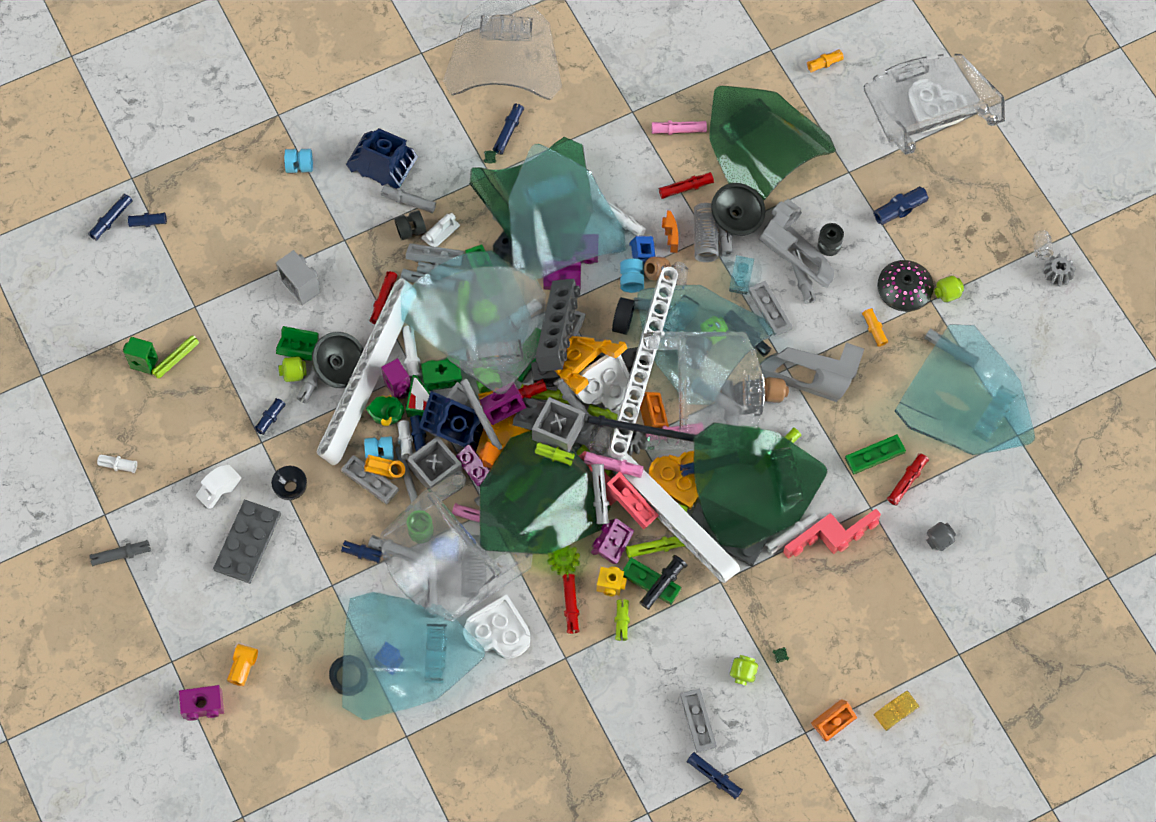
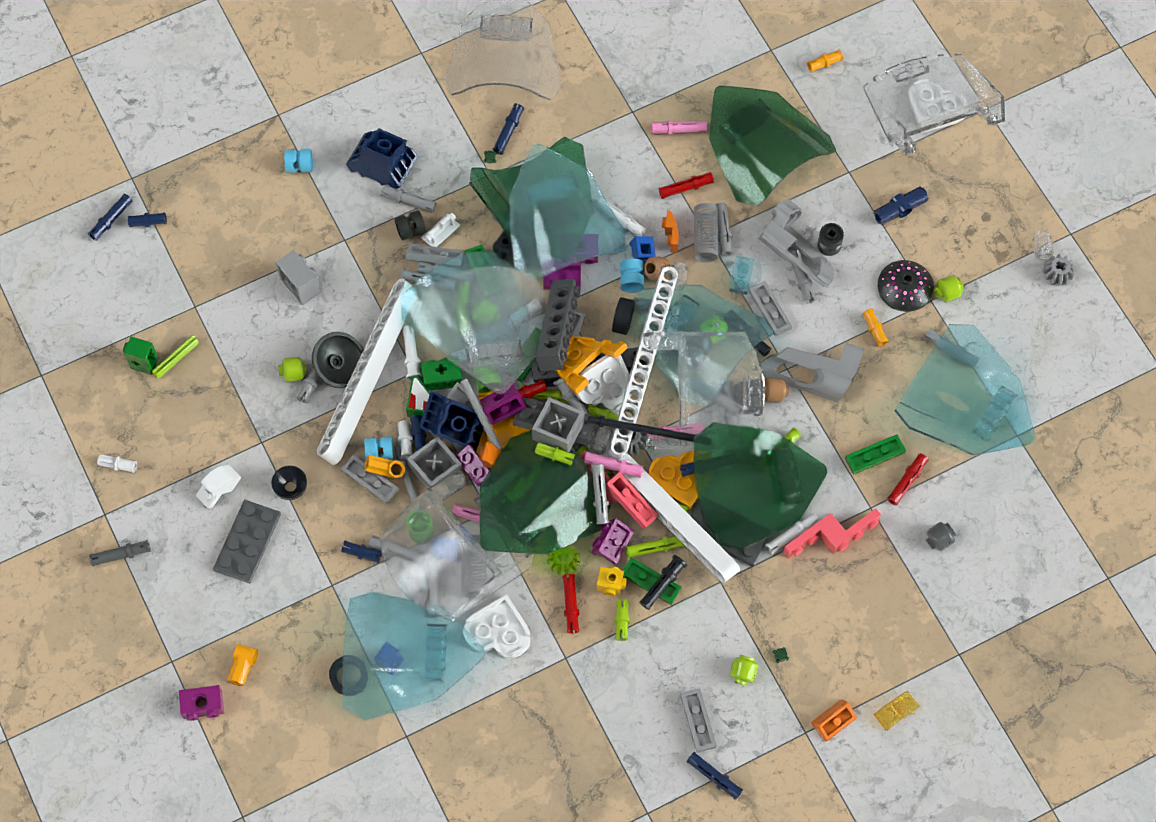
(269, 416): dark blue pin -> none
(297, 343): green bracket -> none
(386, 410): green hair -> none
(389, 281): red pin -> none
(396, 379): magenta brick -> none
(653, 410): orange slope -> none
(744, 202): pearl dark grey dish -> none

